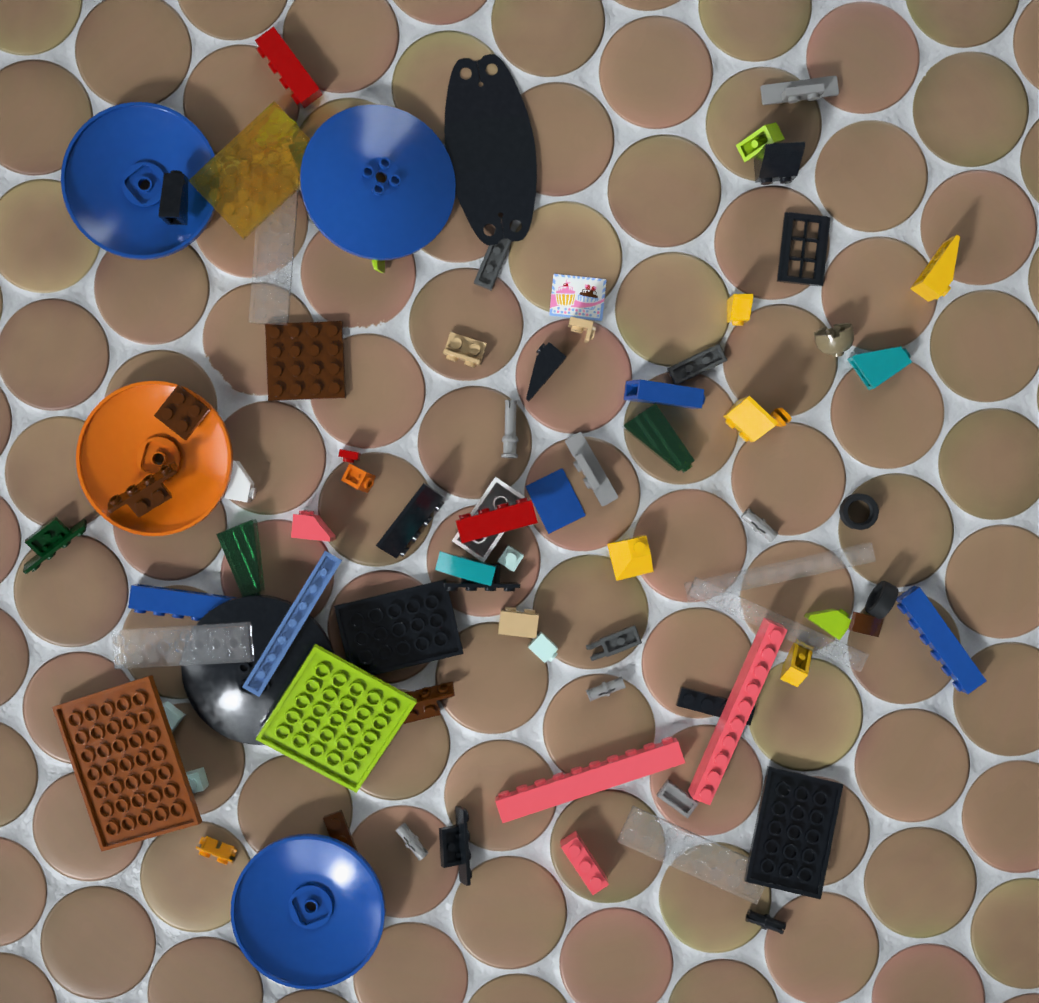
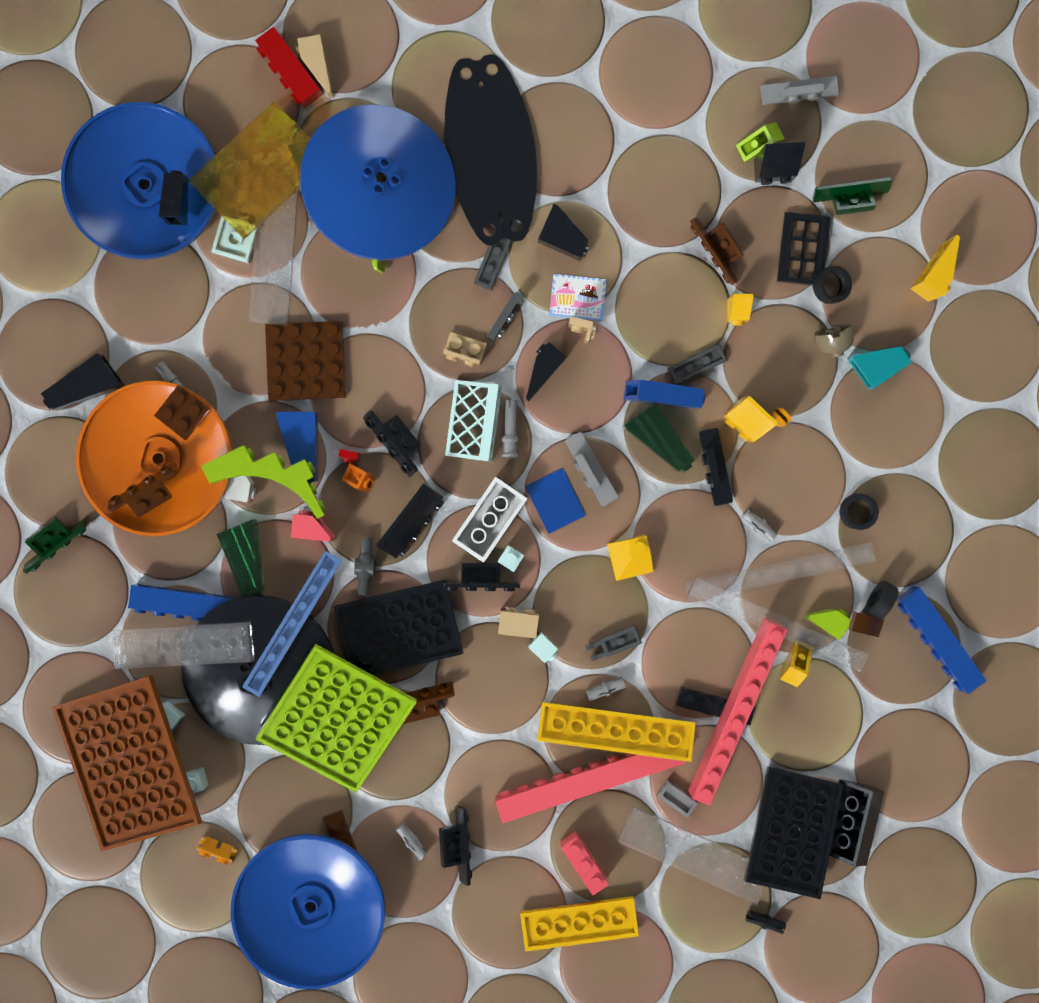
(85, 382): none -> black slope
(167, 374): none -> light grey pin
(231, 244): none -> light aqua tile
(241, 463): none -> lime arch
(300, 437): none -> blue slope
(313, 55): none -> tan slope
(364, 566): none -> dark grey pin
(395, 438): none -> black bracket
(465, 568): teal slope -> none
(490, 420): none -> light aqua fence
(496, 521): red brick -> none
(506, 316): none -> dark grey plate
(563, 235): none -> black slope
(579, 923): none -> yellow plate
(616, 732): none -> yellow plate
(715, 467): none -> black bracket
(721, 246): none -> reddish brown bracket
(844, 280): none -> black tyre
(852, 196): none -> dark green bracket
(856, 822): none -> black slope

